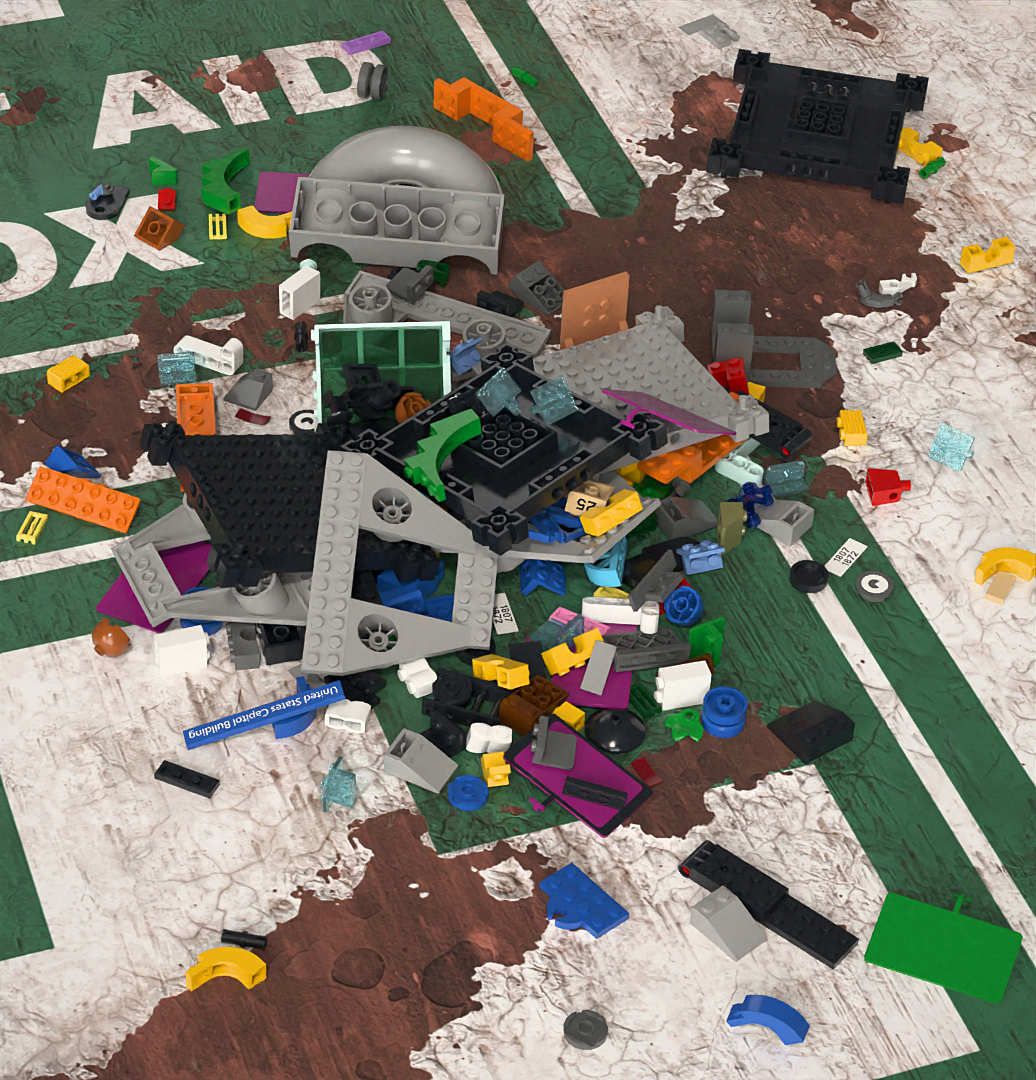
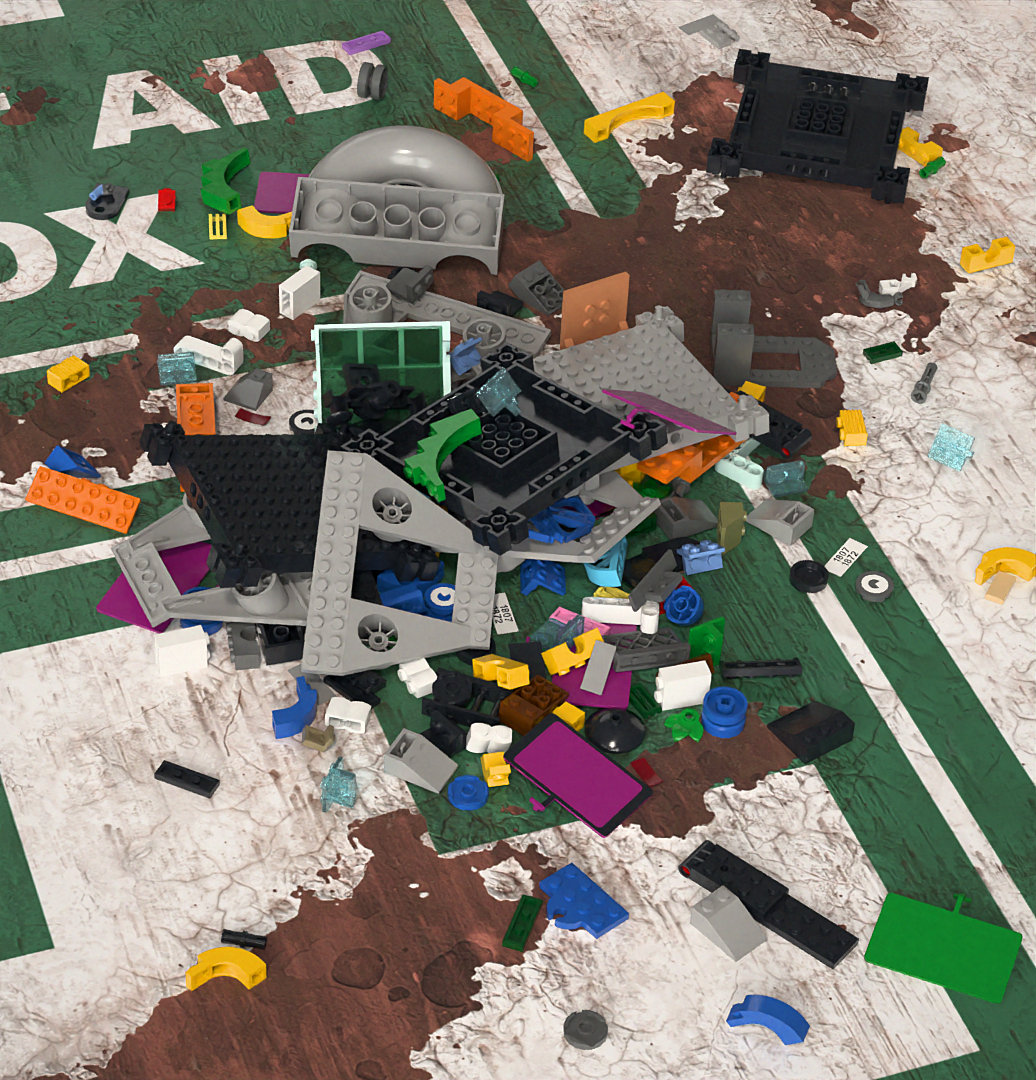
(29, 537): light yellow tile -> none
(109, 639): dark orange cylinder -> none
(158, 229): dark orange slope -> none
(162, 172): green slope -> none
(249, 325): none -> white brick
(263, 715): blue tile -> none
(301, 336): black pin -> none
(317, 738): none -> dark tan bracket
(410, 405): dark orange cylinder -> none
(440, 270): dark green leg -> none
(440, 598): none -> blue tile
(522, 923): none -> dark green tile
(552, 747): dark grey bracket -> none
(553, 401): clear light blue bracket -> none
(587, 496): tan brick -> none
(594, 793): black tile -> none
(622, 506): yellow arch -> none
(654, 106): none -> yellow arch
(730, 374): red brick -> none
(749, 491): clear blue plant -> none
(756, 668): none -> black hinge
(885, 486): red torso -> none
(930, 371): none -> dark grey pin

